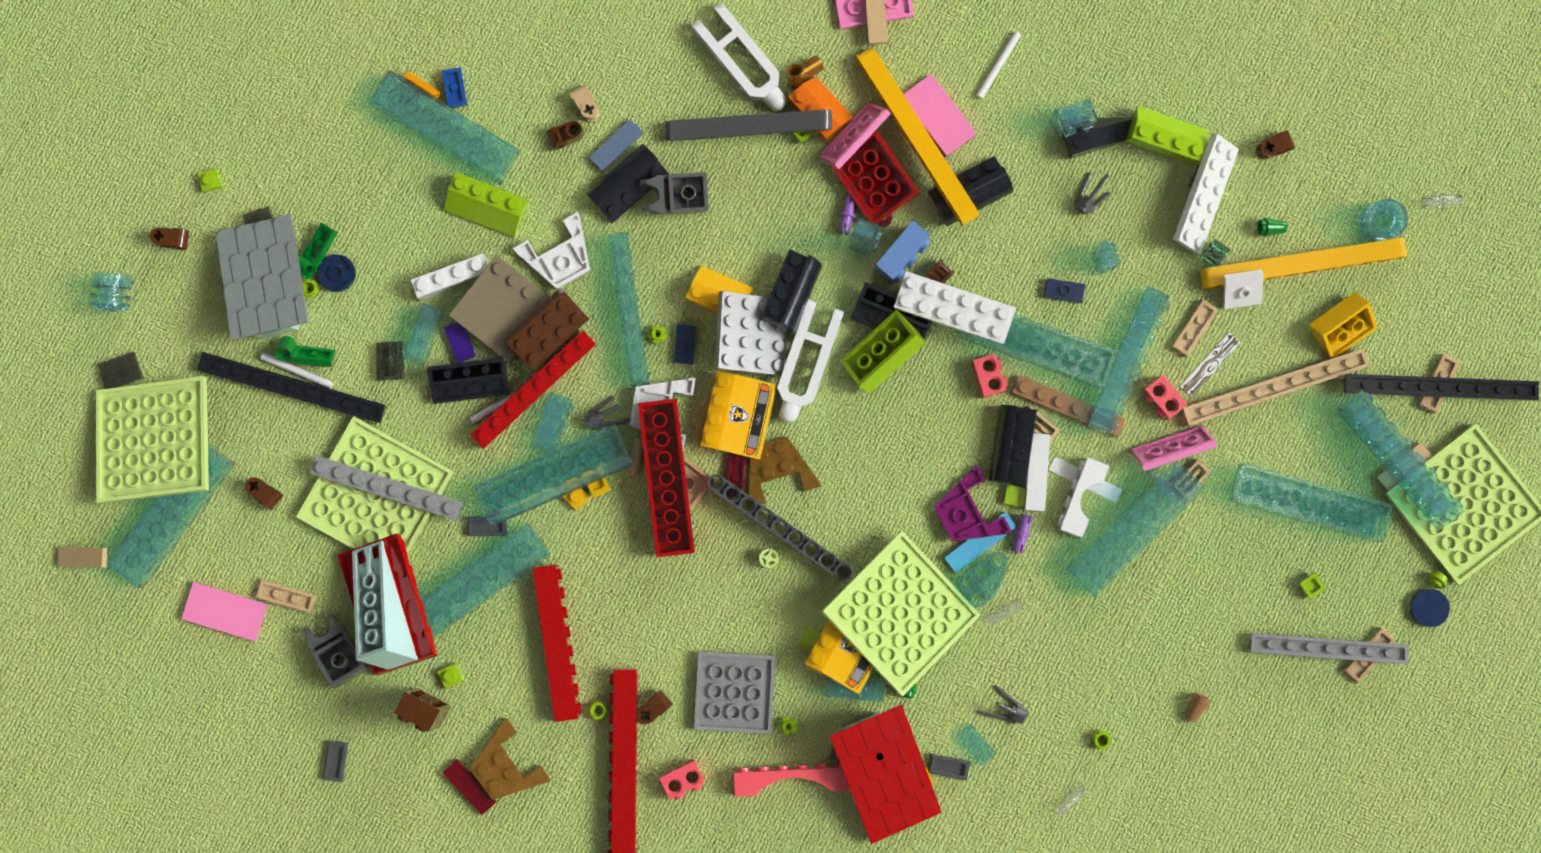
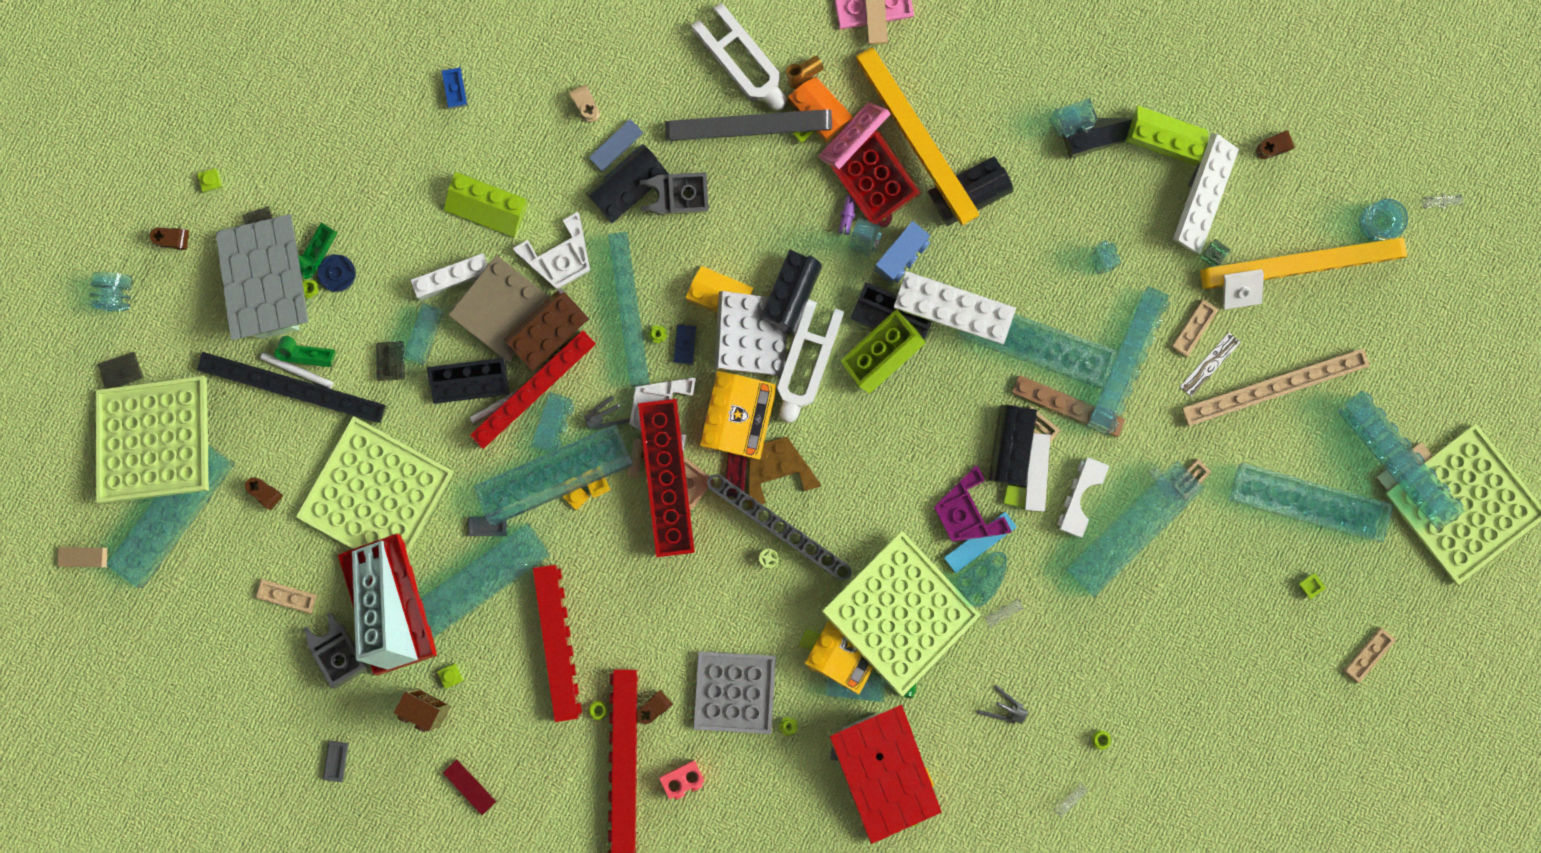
(224, 611): bright pink tile -> none
(386, 487): light grey plate -> none
(411, 78): light orange tile -> none
(444, 127): clear light blue brick -> none
(460, 342): dark purple tile -> none
(498, 772): pearl gold wing -> none
(564, 135): reddish brown piece -> none
(751, 782): coral arch -> none
(939, 115): bright pink tile -> none
(940, 272): reddish brown piece -> none
(949, 767): dark grey tile -> none
(976, 744): clear light blue tile -> none
(983, 377): coral brick -> none
(998, 65): white bar -> none
(1022, 533): medium lavender pin -> none
(1064, 290): dark blue plate -> none
(1070, 472): white sticker -> none
(1085, 204): dark grey plant -> none
(1168, 393): coral brick -> none
(1173, 448): bright pink tile -> none
(1197, 707): medium nougat cone -> none
(1270, 227): green cone -> none
(1329, 648): light grey plate -> none
(1344, 325): yellow slope -> none
(1429, 607): dark blue tile -> none
(1437, 579): lime plate -> none
(1442, 387): black plate -> none
(1444, 368): tan tile -> none

